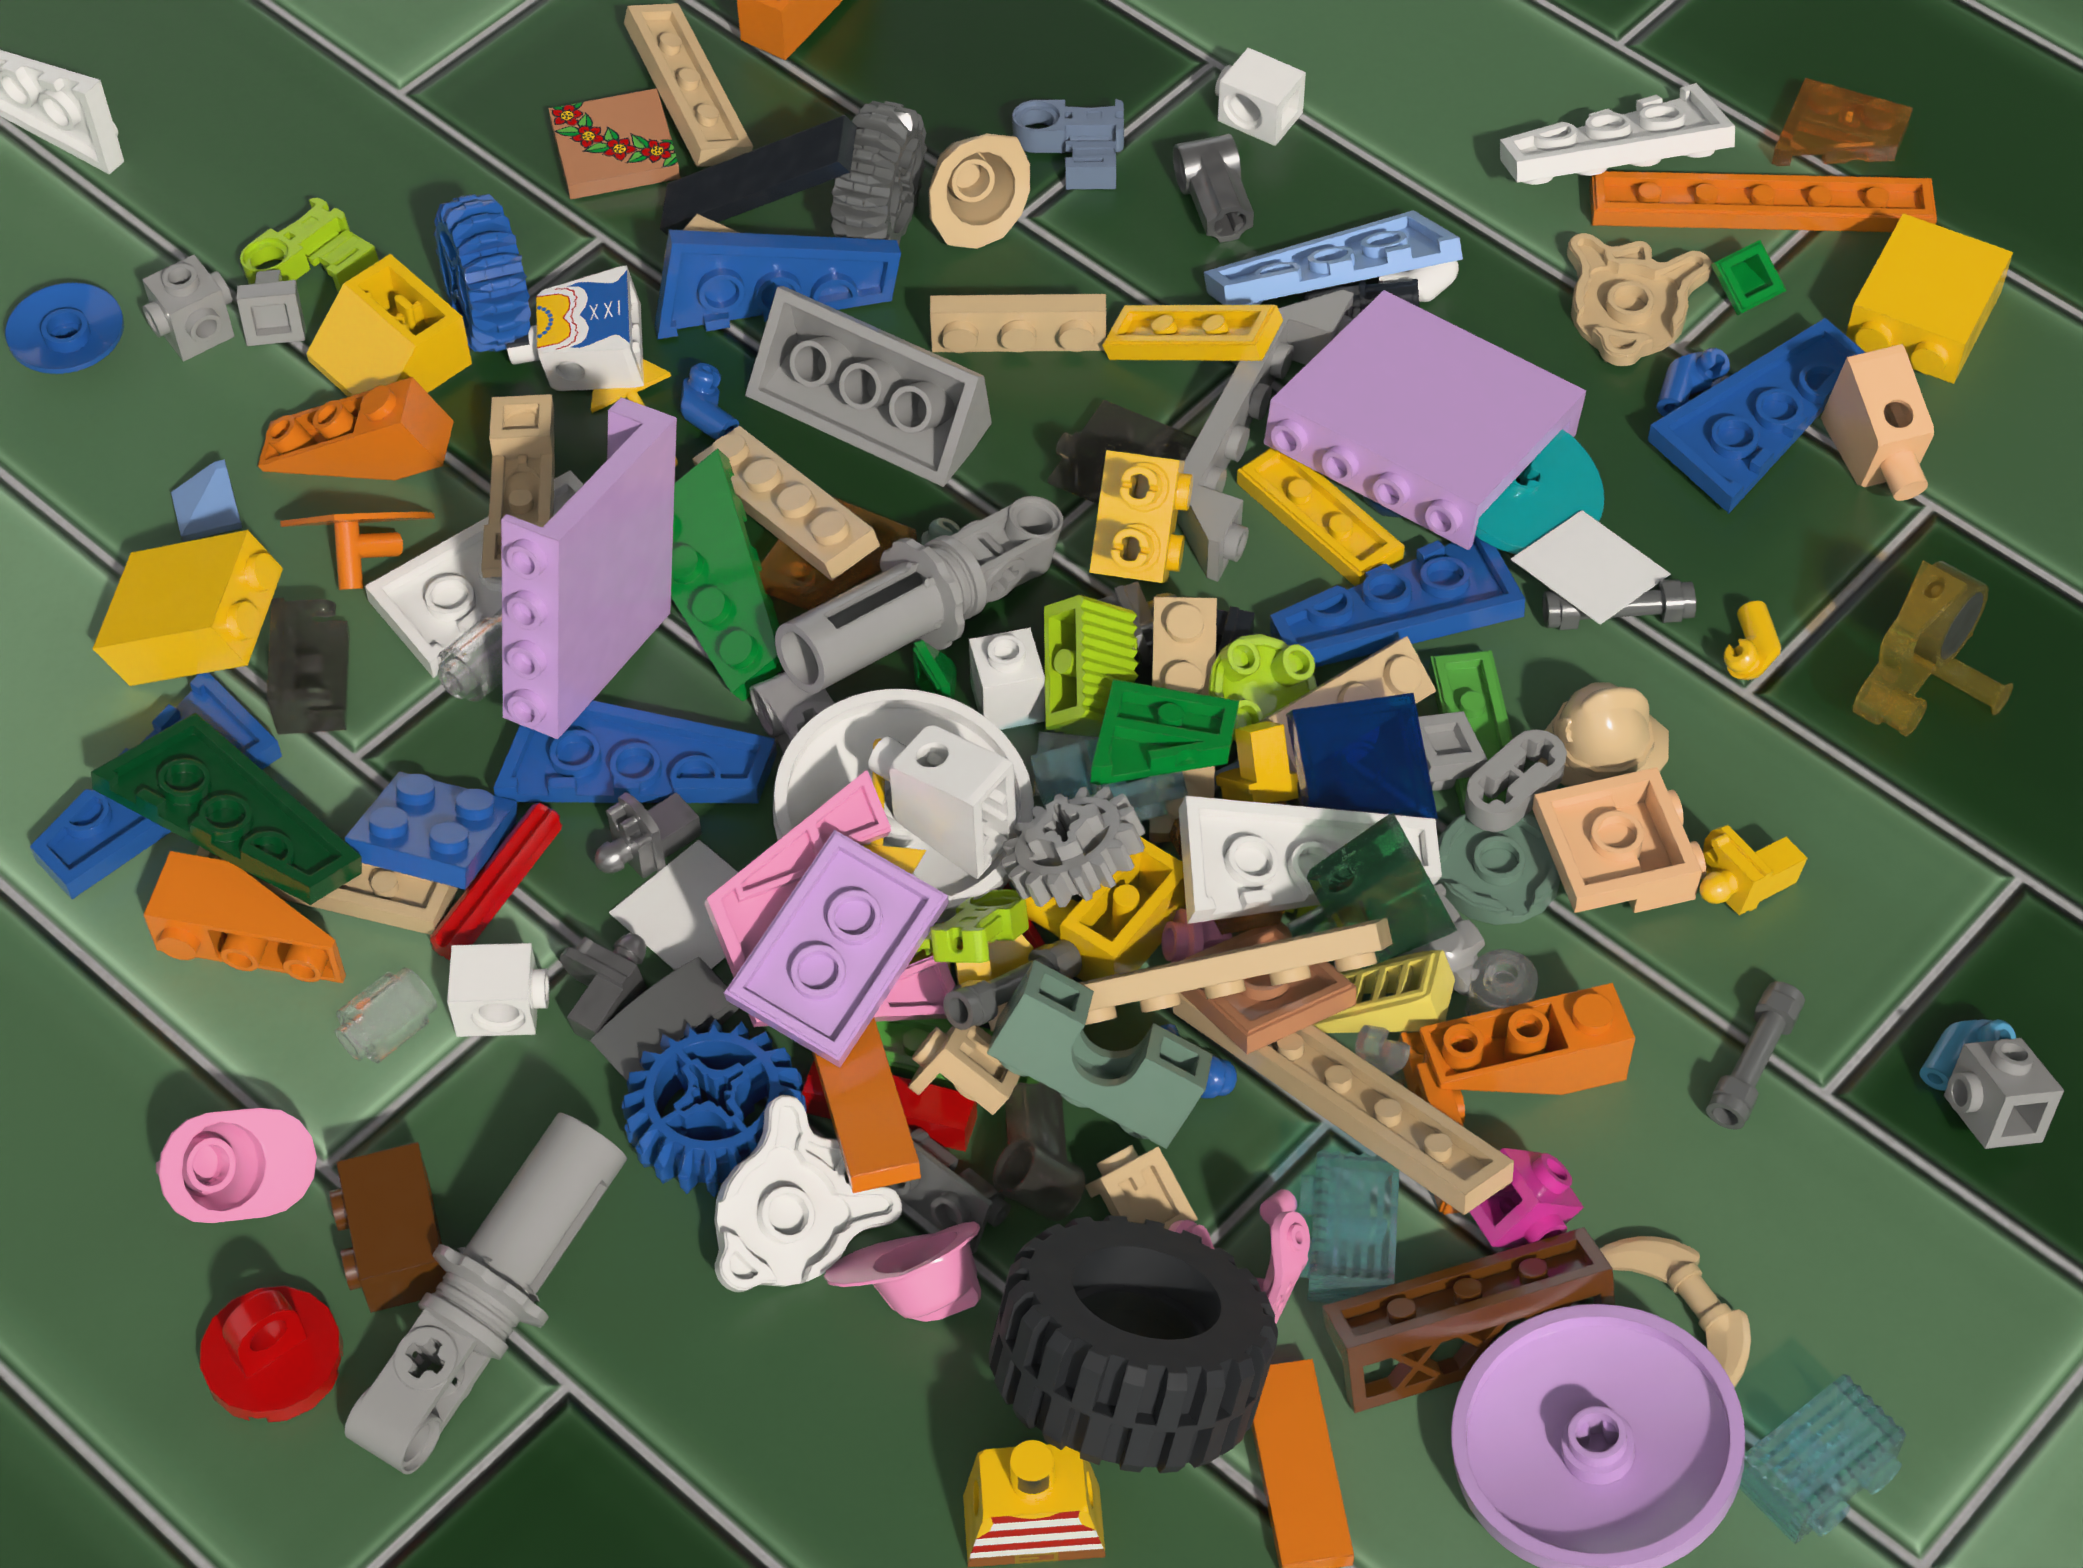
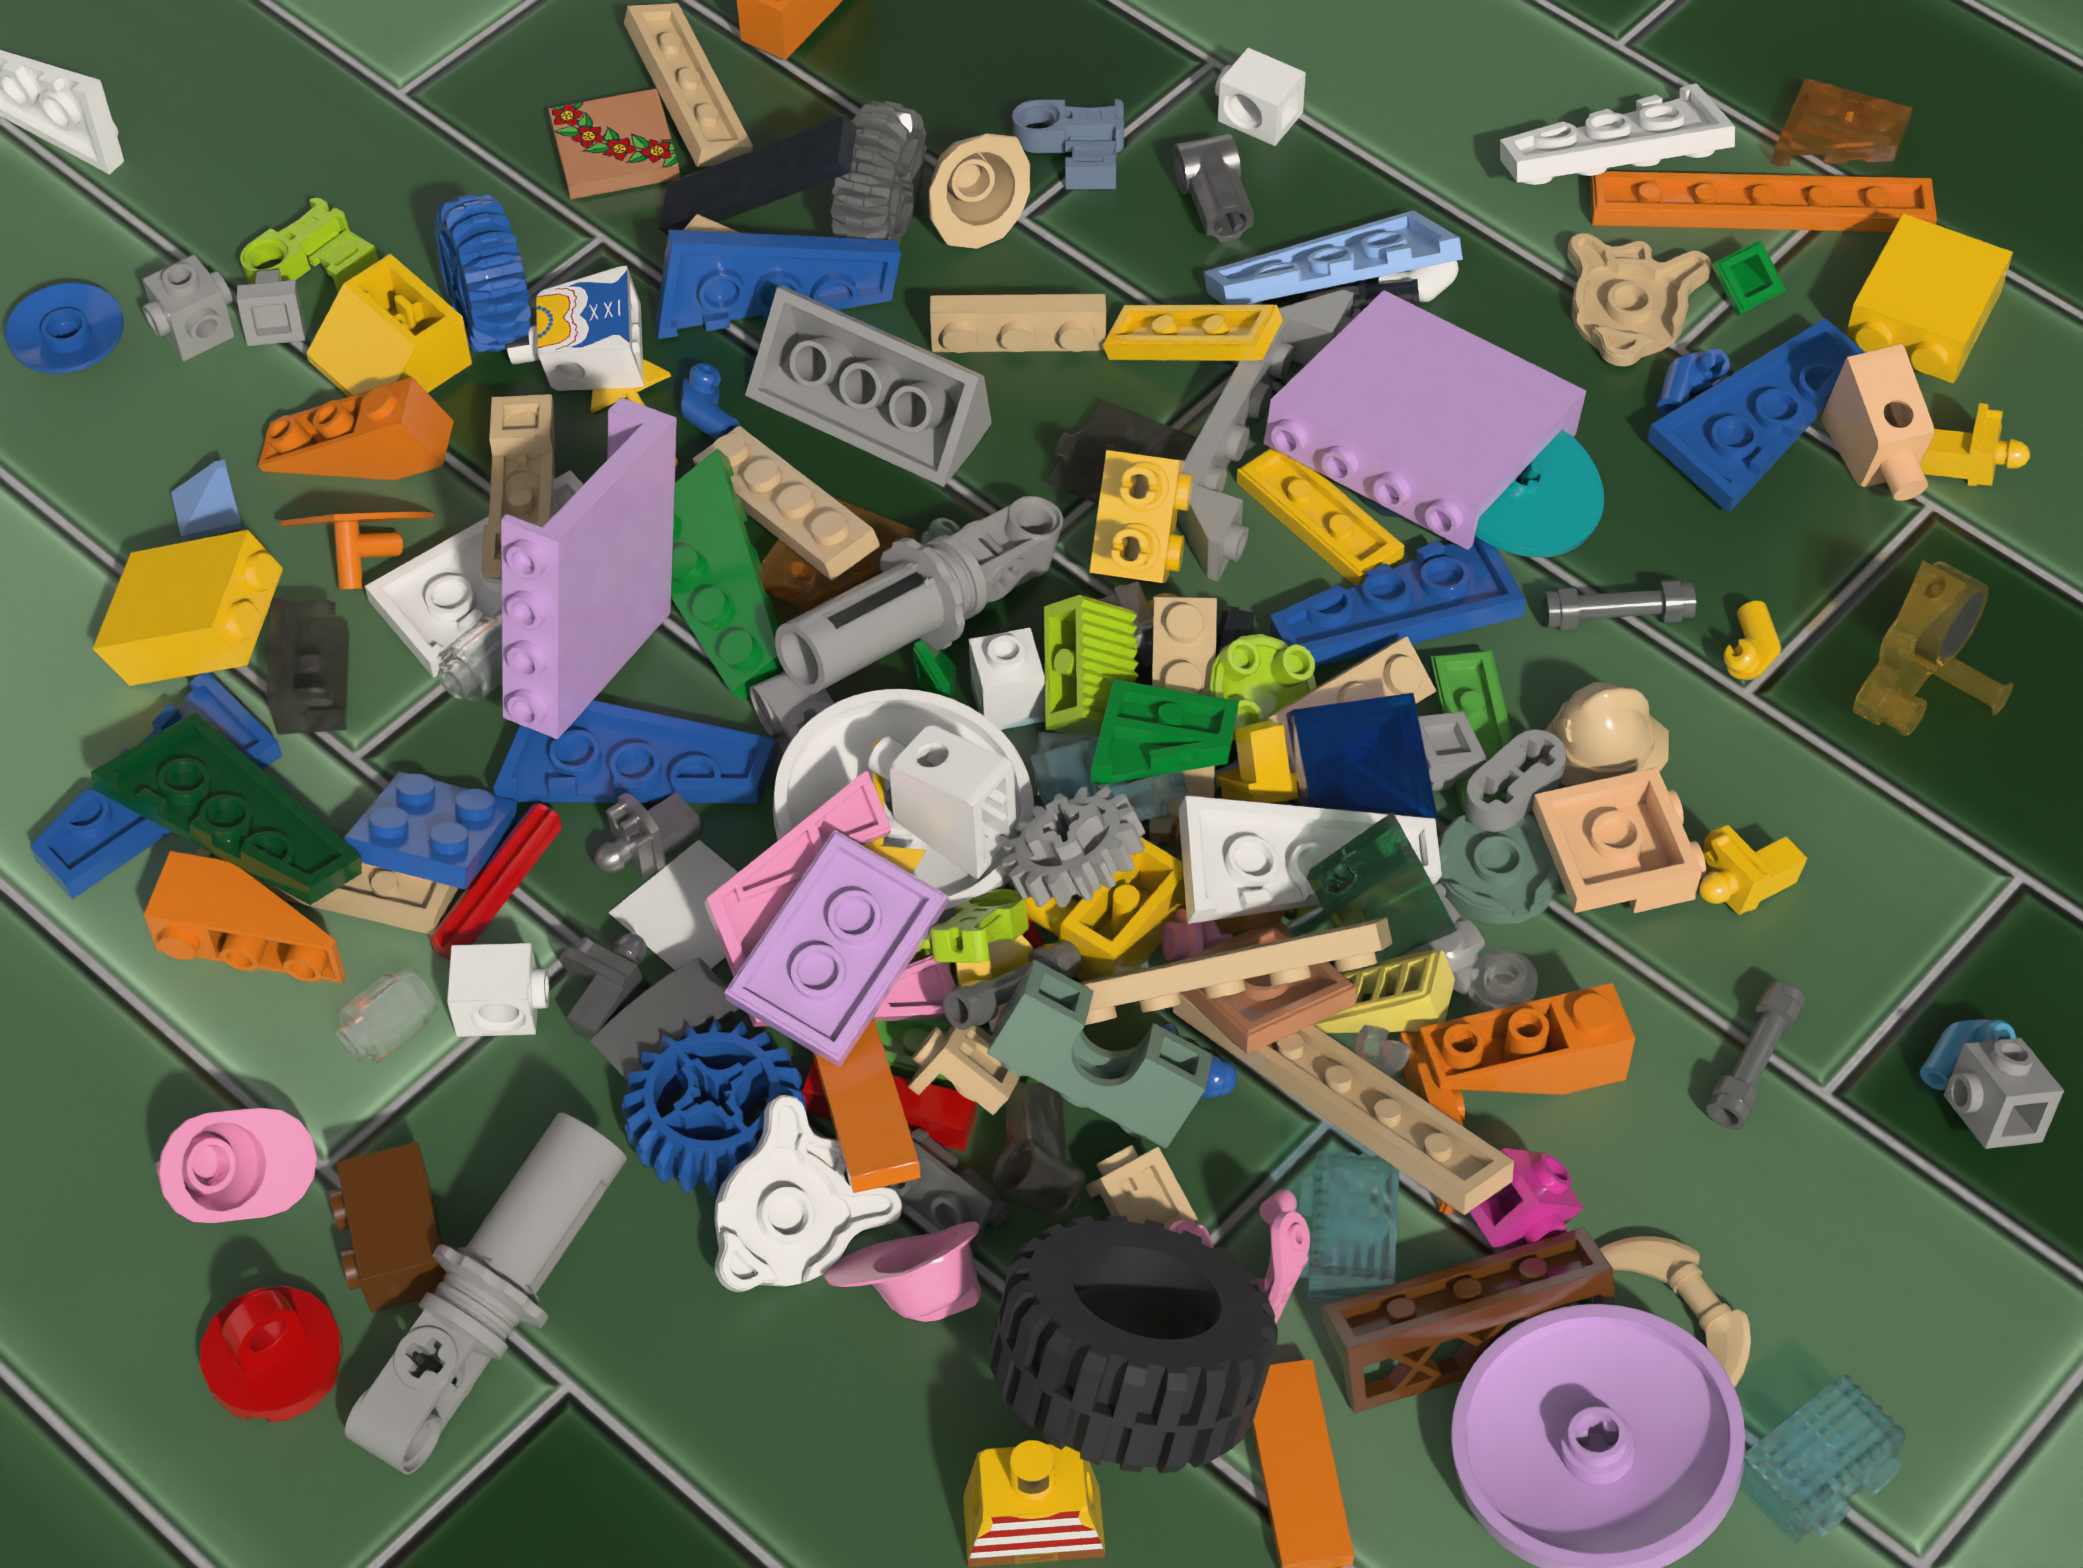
(1590, 567): white sticker -> none
(1976, 453): none -> yellow piece

